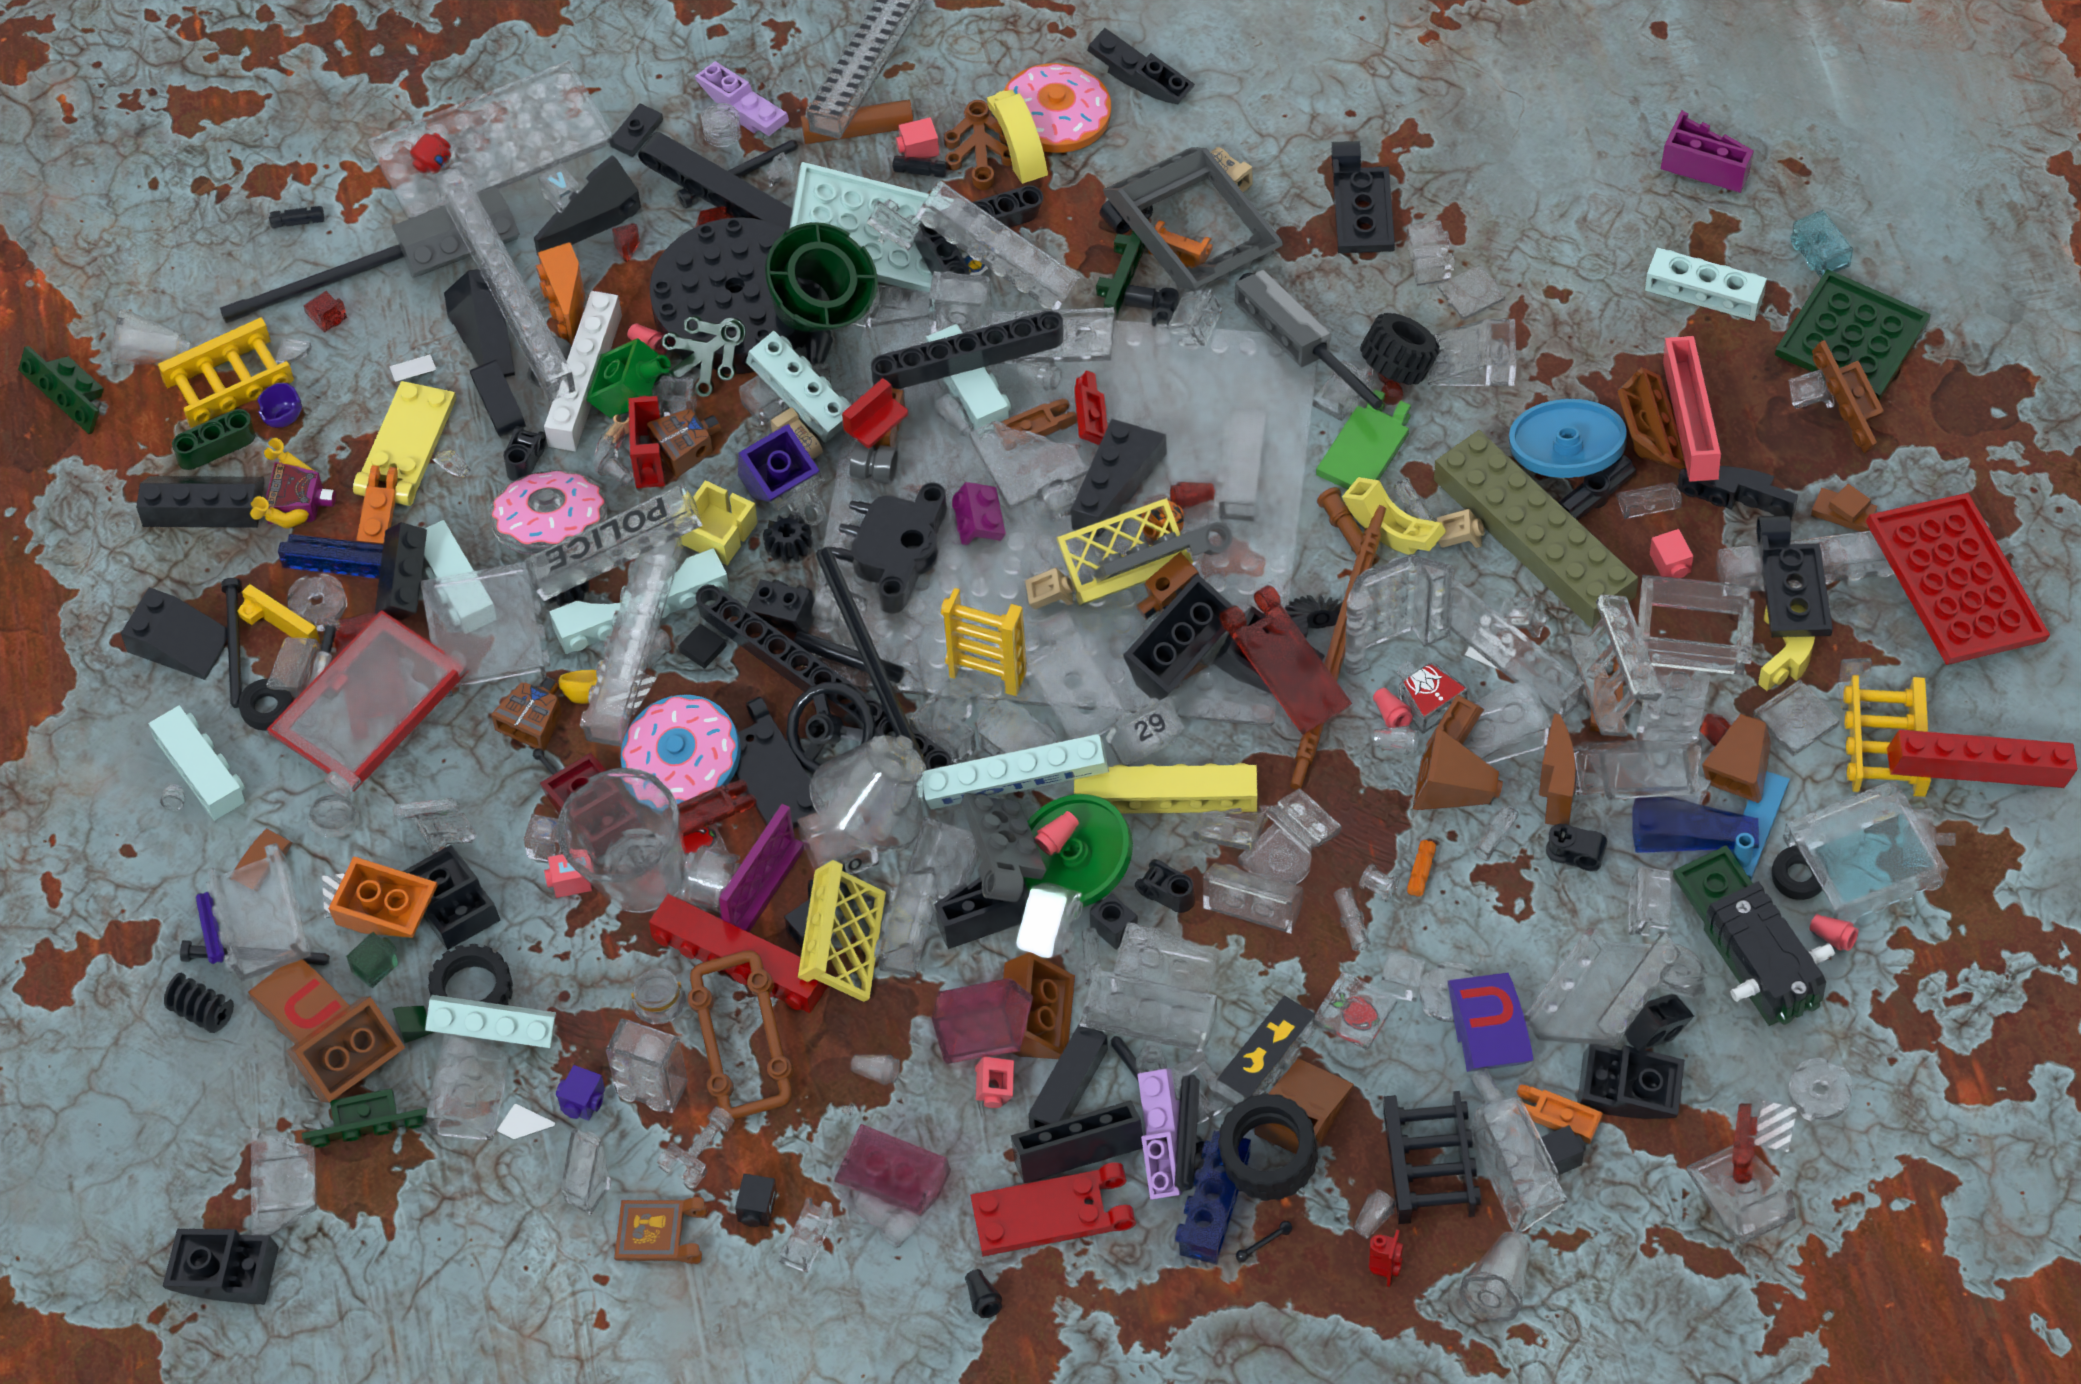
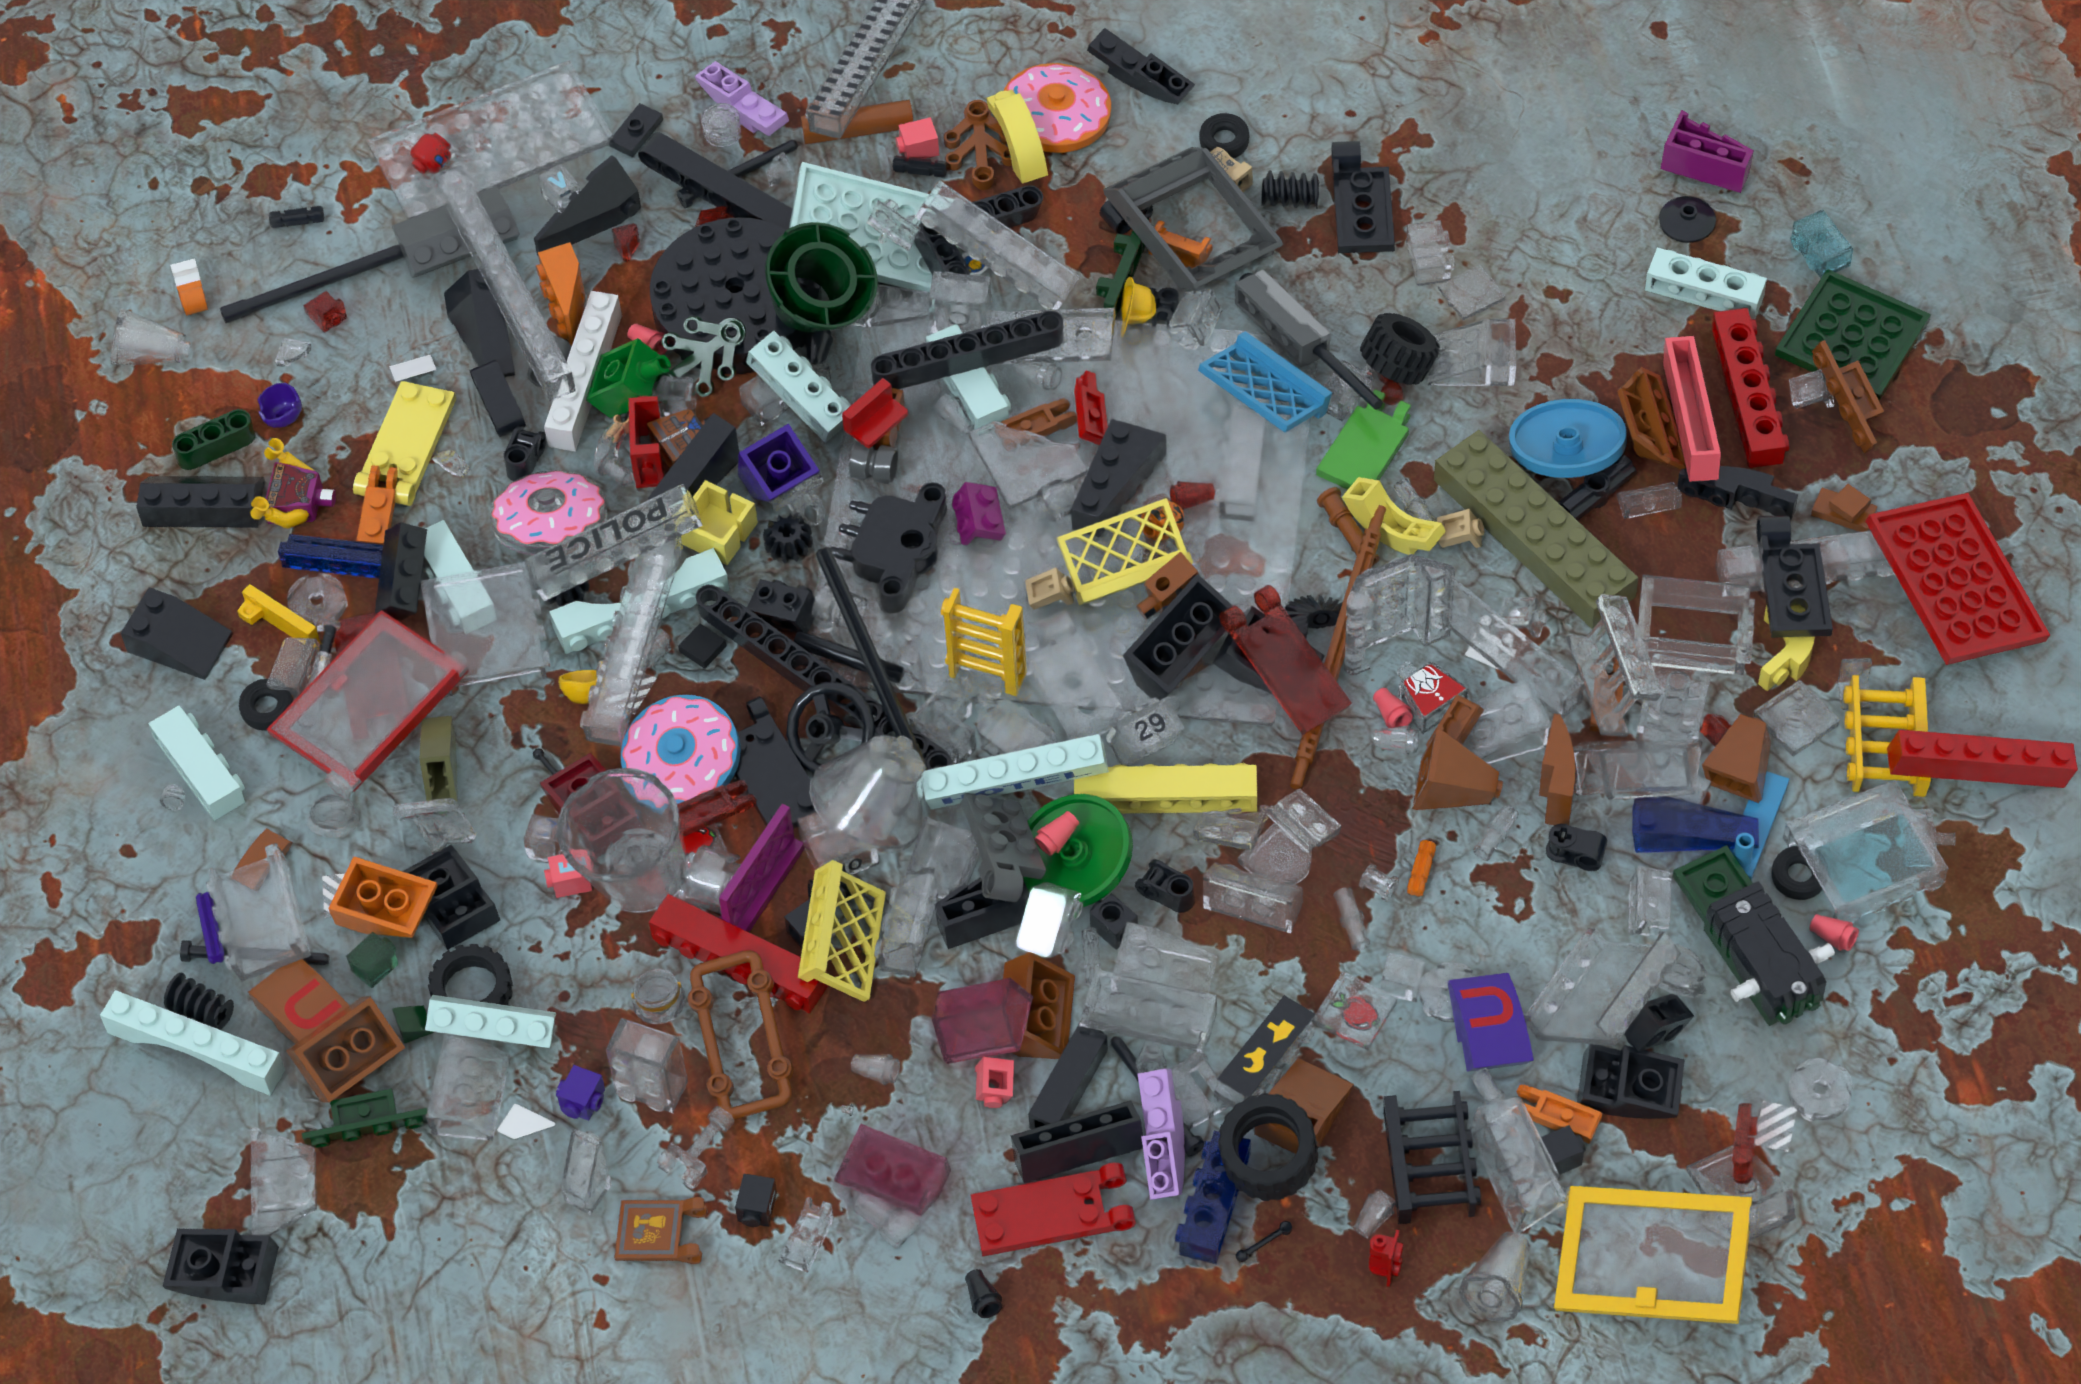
(65, 385): dark green bracket -> none
(189, 286): none -> leg
(214, 353): yellow fence -> none
(231, 588): black bar -> none
(239, 1058): none -> light aqua arch
(438, 758): none -> olive slope
(529, 713): dark orange torso -> none
(707, 458): none -> black slope
(807, 439): tan leg -> none
(1137, 304): none -> yellow piece
(1166, 545): dark grey hinge -> none
(1187, 1133): black axle -> none
(1228, 122): none -> black tyre
(1271, 372): none -> dark azure fence
(1290, 189): none -> black piece
(1654, 1253): none -> door
(1671, 554): coral brick -> none
(1684, 227): none -> black dish
(1749, 388): none -> red brick

